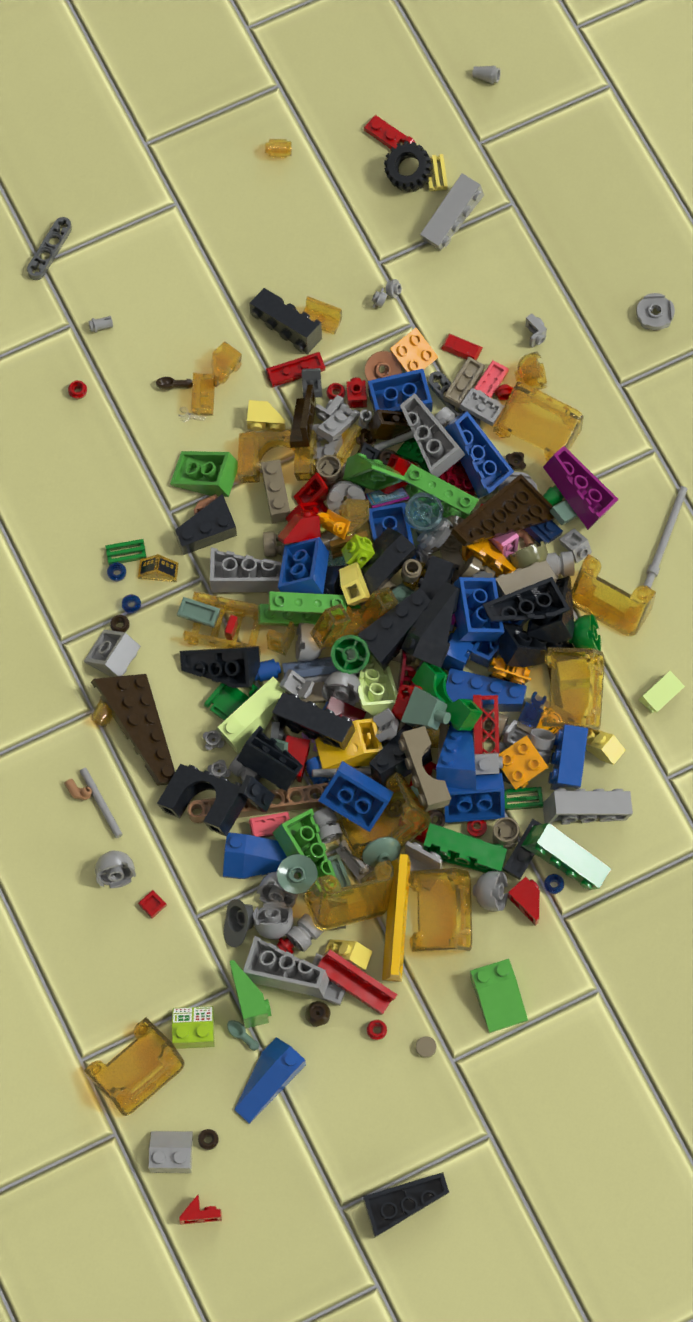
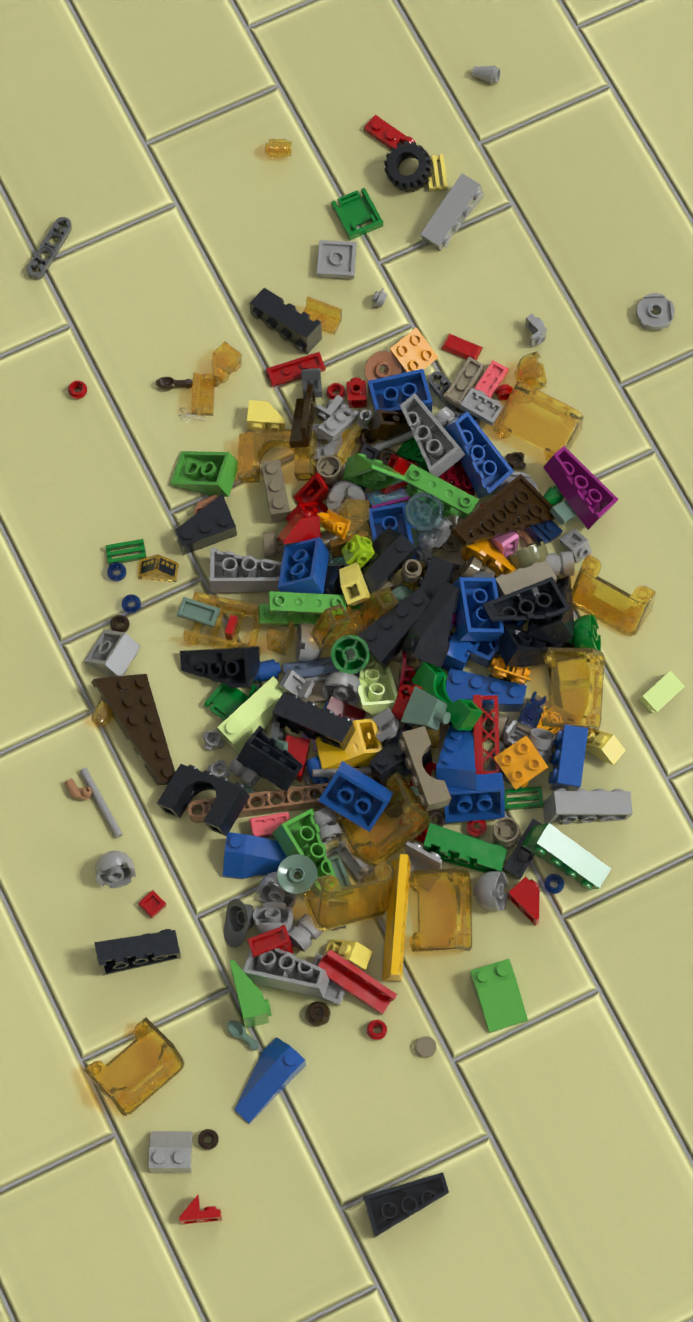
(101, 323): light grey pin -> none
(137, 951): none -> black wedge
(193, 1027): lime slope -> none
(256, 793): black plate -> none
(269, 941): none -> red tile
(336, 259): none -> light grey plate
(356, 211): none -> green container
(381, 850): sand green dish -> none
(393, 288): light grey plate -> none
(488, 763): light grey bracket -> none
(653, 569): light grey bar -> none

